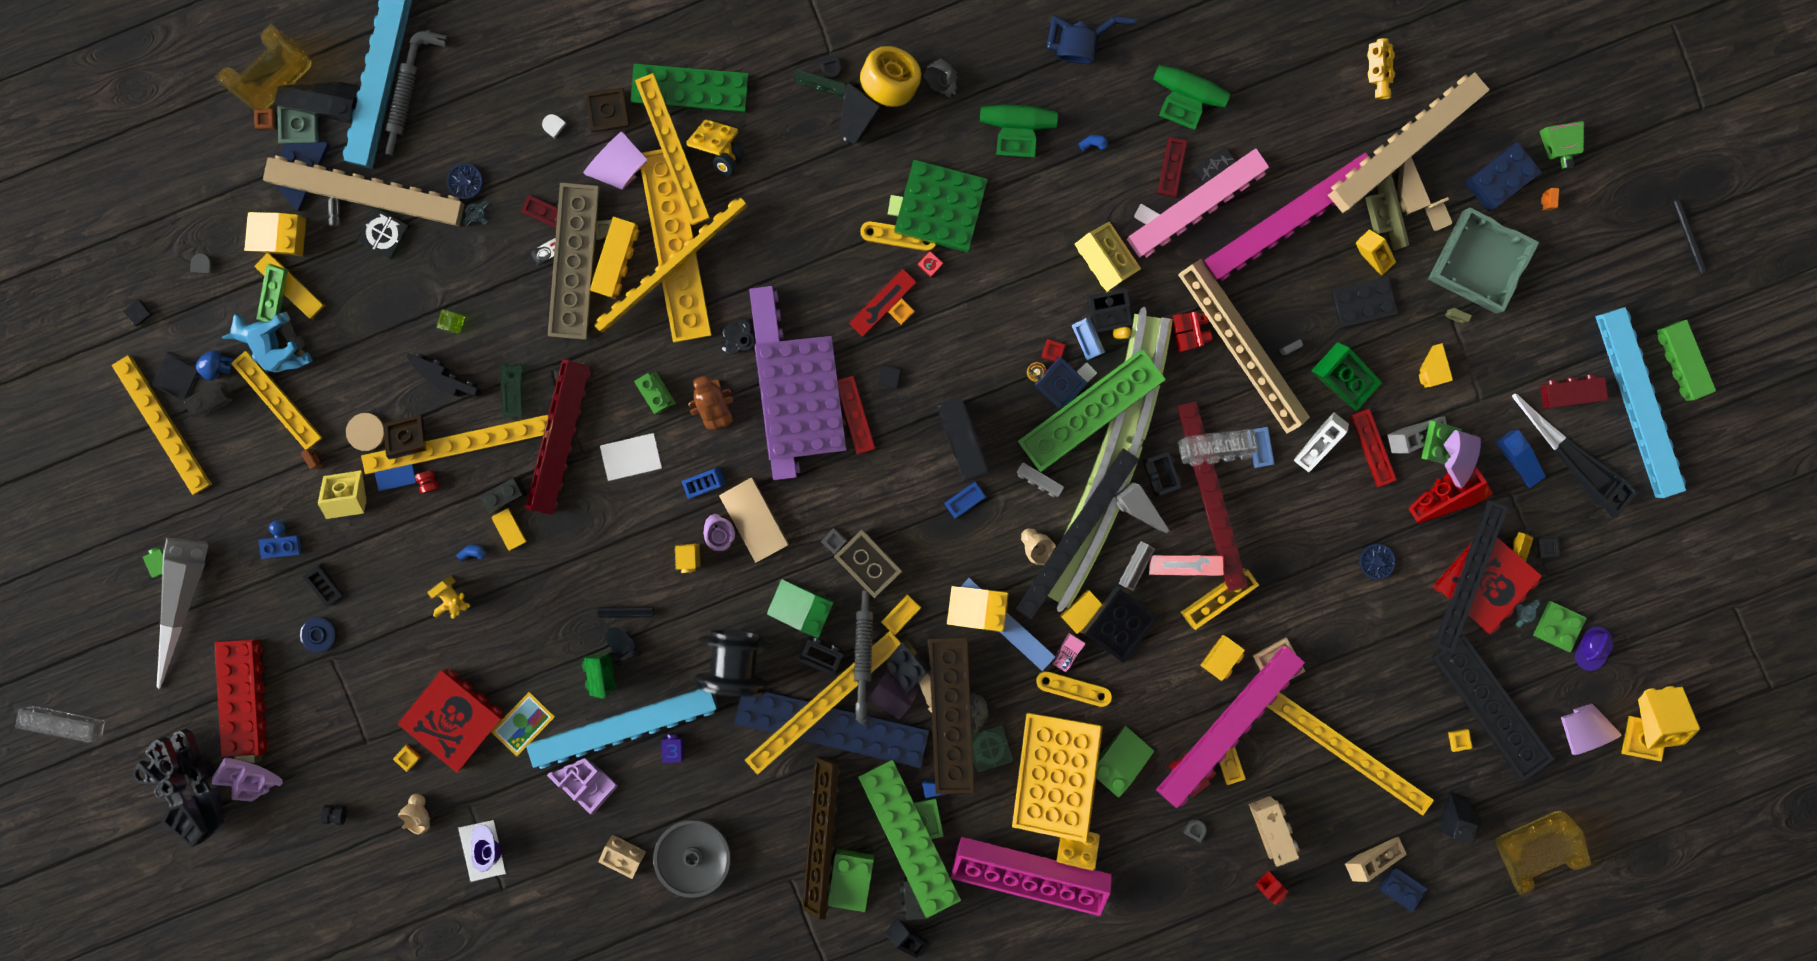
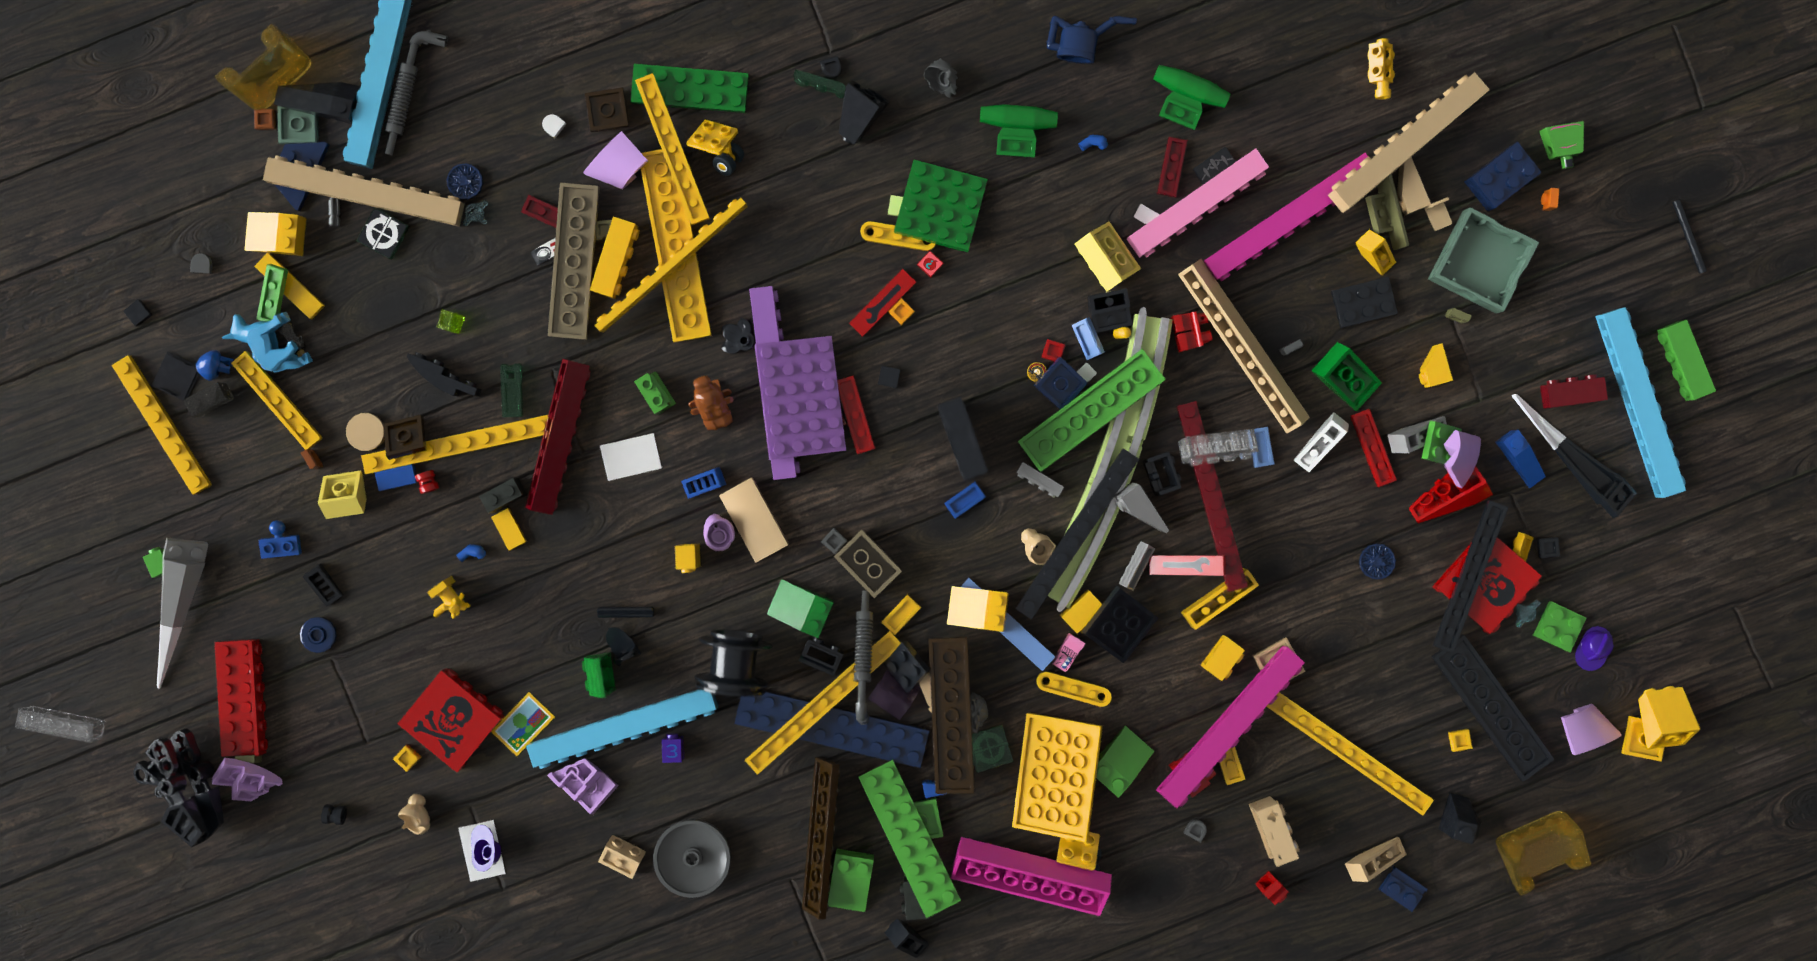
(890, 76): yellow wheel -> none

